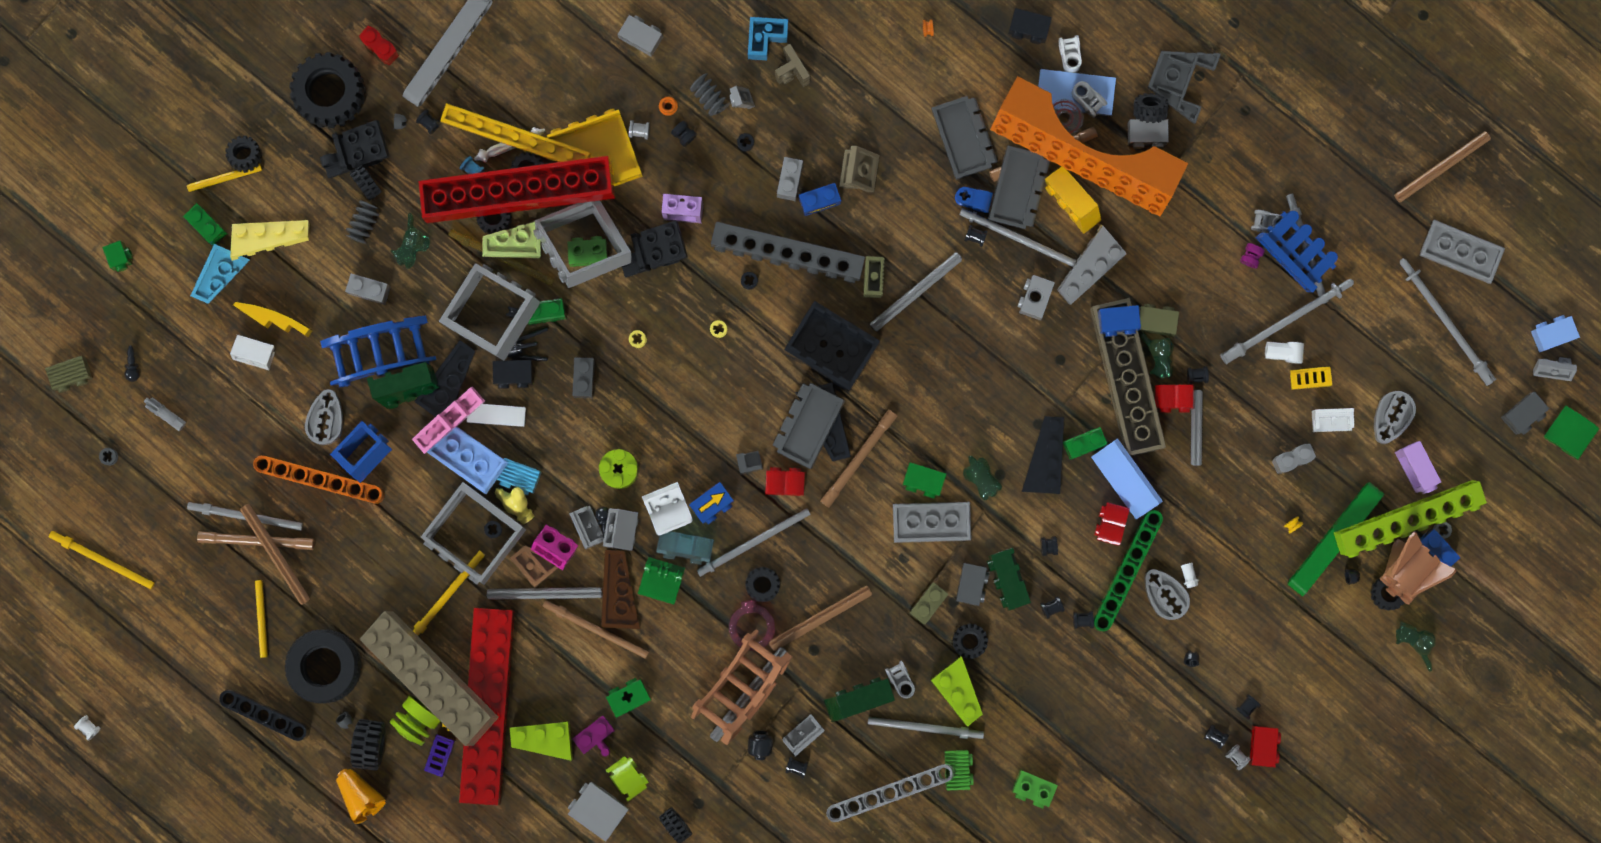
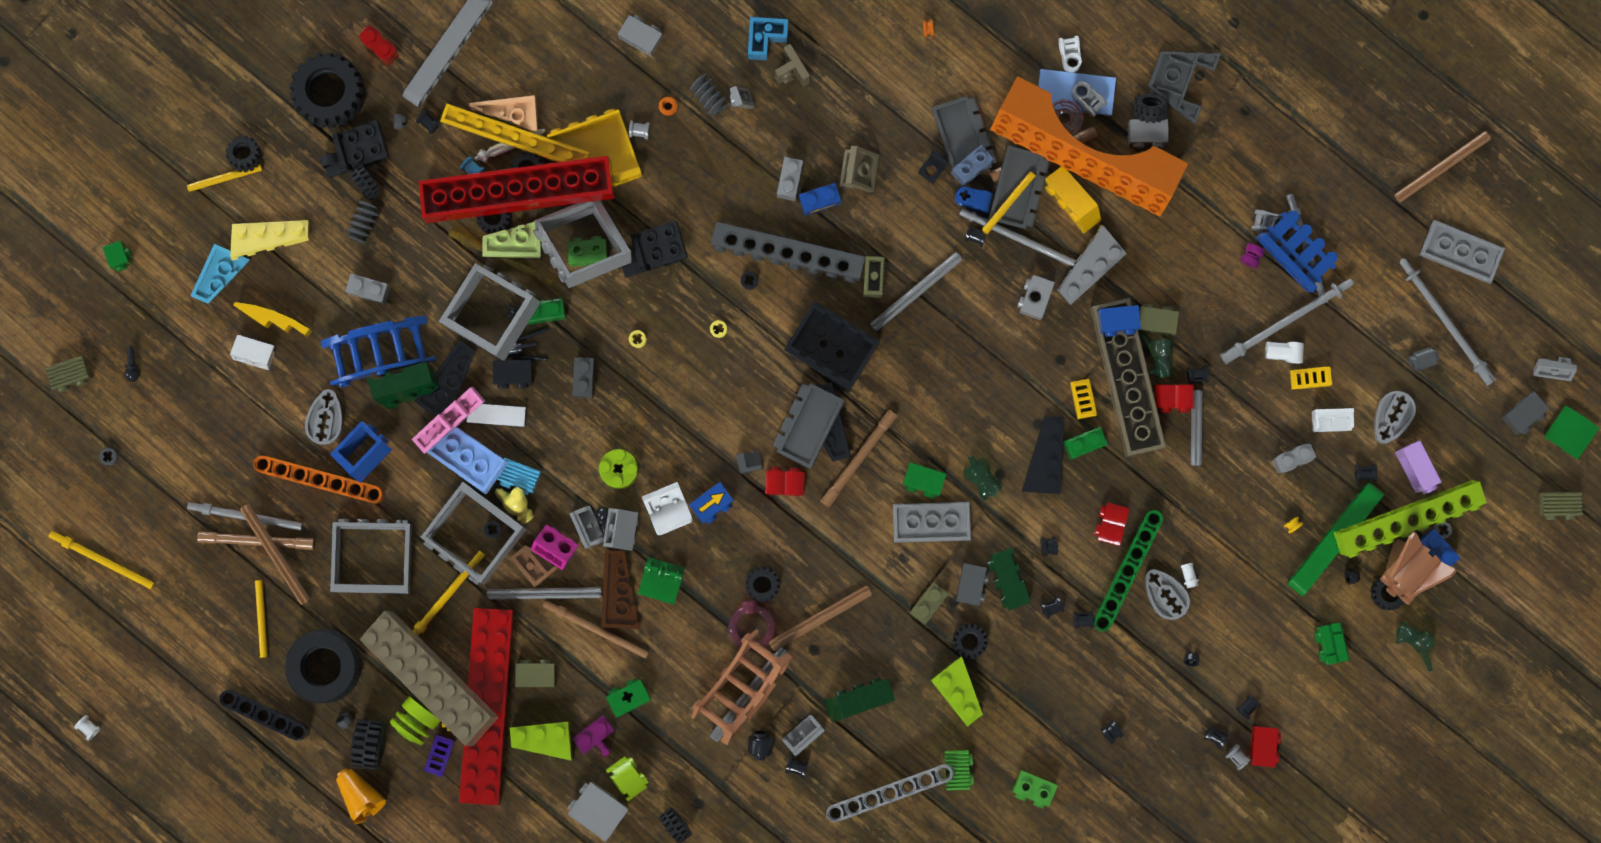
(161, 411): light grey piece -> none
(205, 225): green brick -> none
(364, 524): none -> light grey window
(412, 243): clear green animal -> none
(515, 111): none -> light nougat wing
(535, 674): none -> olive brick
(684, 133): black wheel -> none
(685, 546): clear light blue brick -> none
(687, 211): lavender window -> none
(710, 566): light grey bar -> none
(742, 137): black bush -> none
(900, 679): light grey piece -> none
(936, 160): none -> black bracket
(963, 732): light grey bar -> none
(972, 165): none -> sand blue brick
(1009, 201): none -> yellow bar
(1029, 26): black brick -> none
(1082, 415): none -> yellow slope
(1111, 732): none -> black wheel
(1127, 479): light blue tile -> none
(1331, 643): none -> green brick
(1366, 472): none -> black bush
(1423, 359): none -> dark grey brick
(1554, 334): light blue brick -> none
(1560, 504): none -> olive brick

